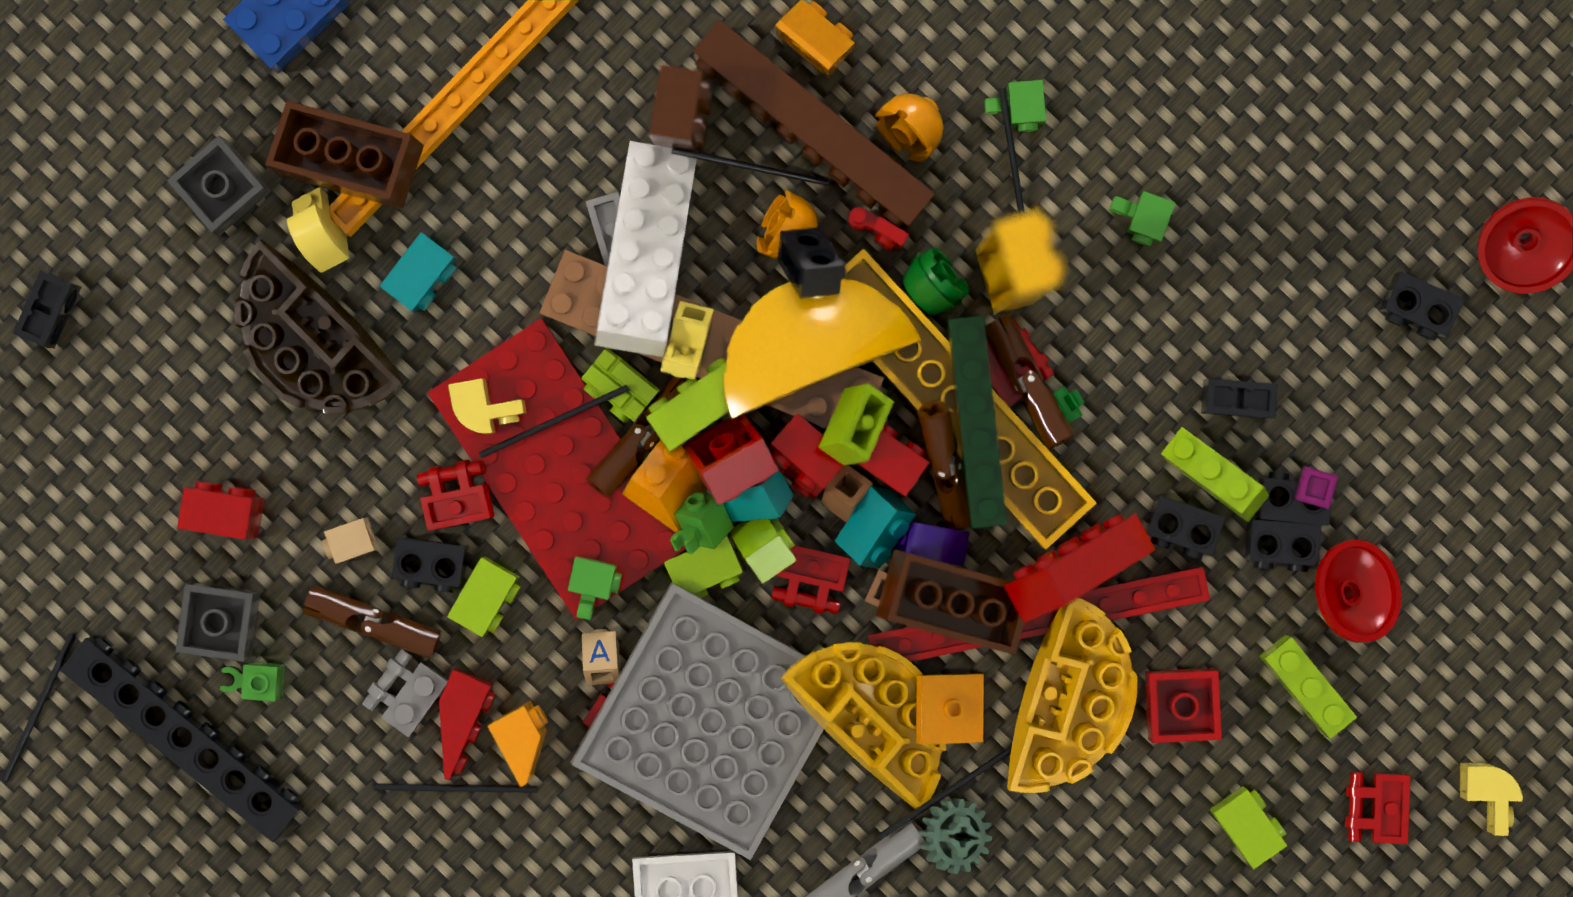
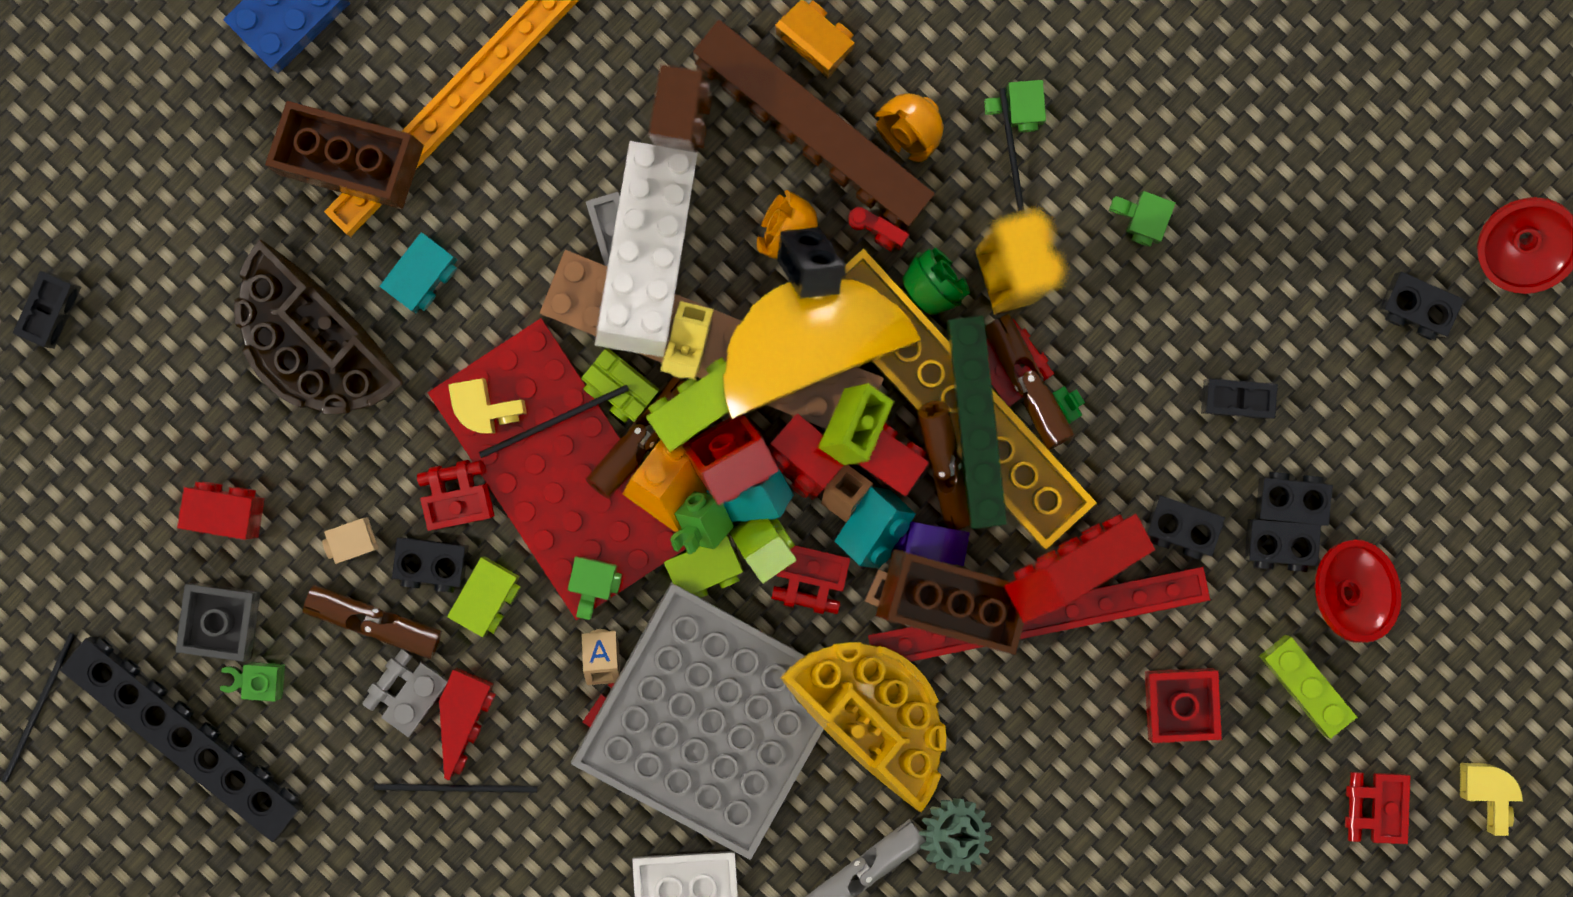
(219, 185): dark grey brick -> none
(315, 233): light yellow brick -> none
(521, 739): light orange slope -> none
(749, 166): black piece -> none
(944, 794): black piece -> none
(950, 708): light orange plate -> none
(1073, 701): yellow brick -> none
(1215, 474): lime brick -> none
(1249, 827): lime brick -> none
(1316, 487): magenta tile -> none

